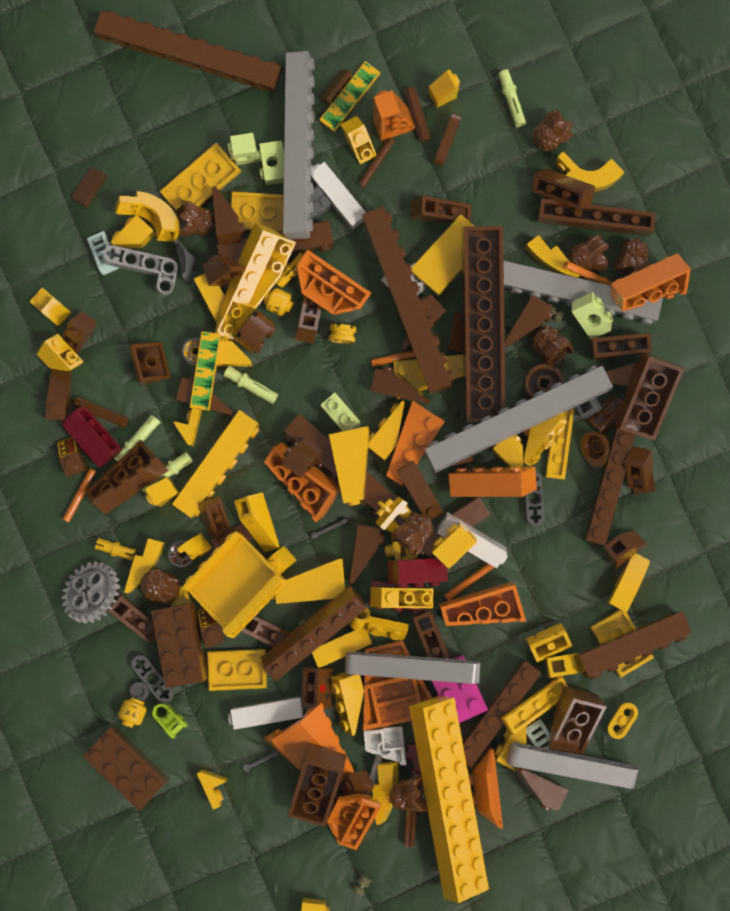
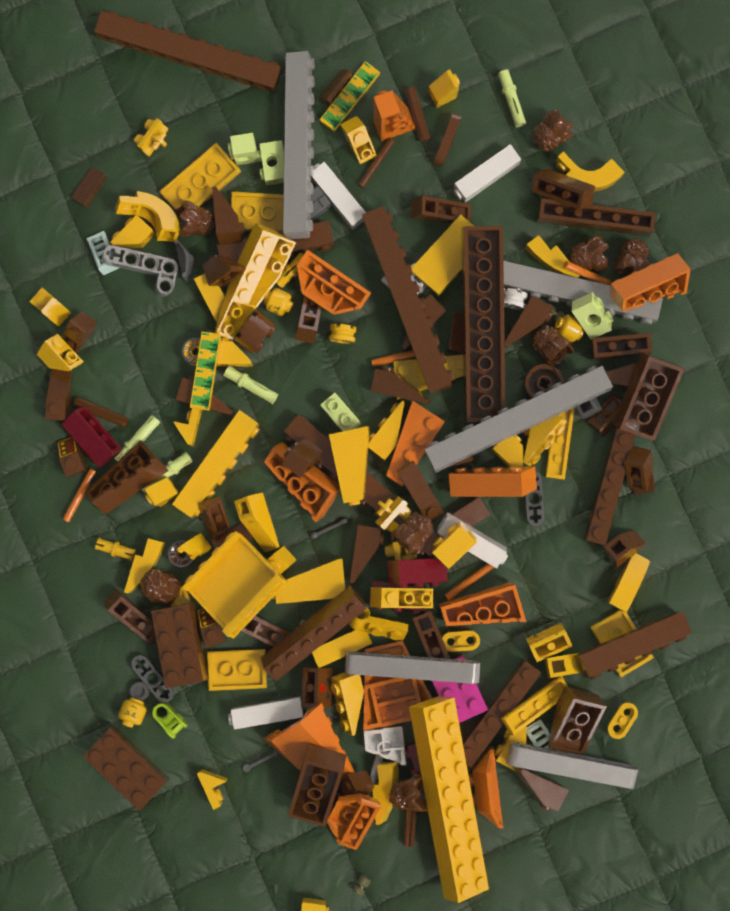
(90, 592): light grey gear -> none
(150, 362): reddish brown slope -> none
(153, 138): none -> yellow hips
(460, 642): none -> yellow plate
(486, 174): none -> white brick
(514, 299): none -> white wheel
(569, 328): none -> yellow head
(595, 448): reddish brown piece -> none

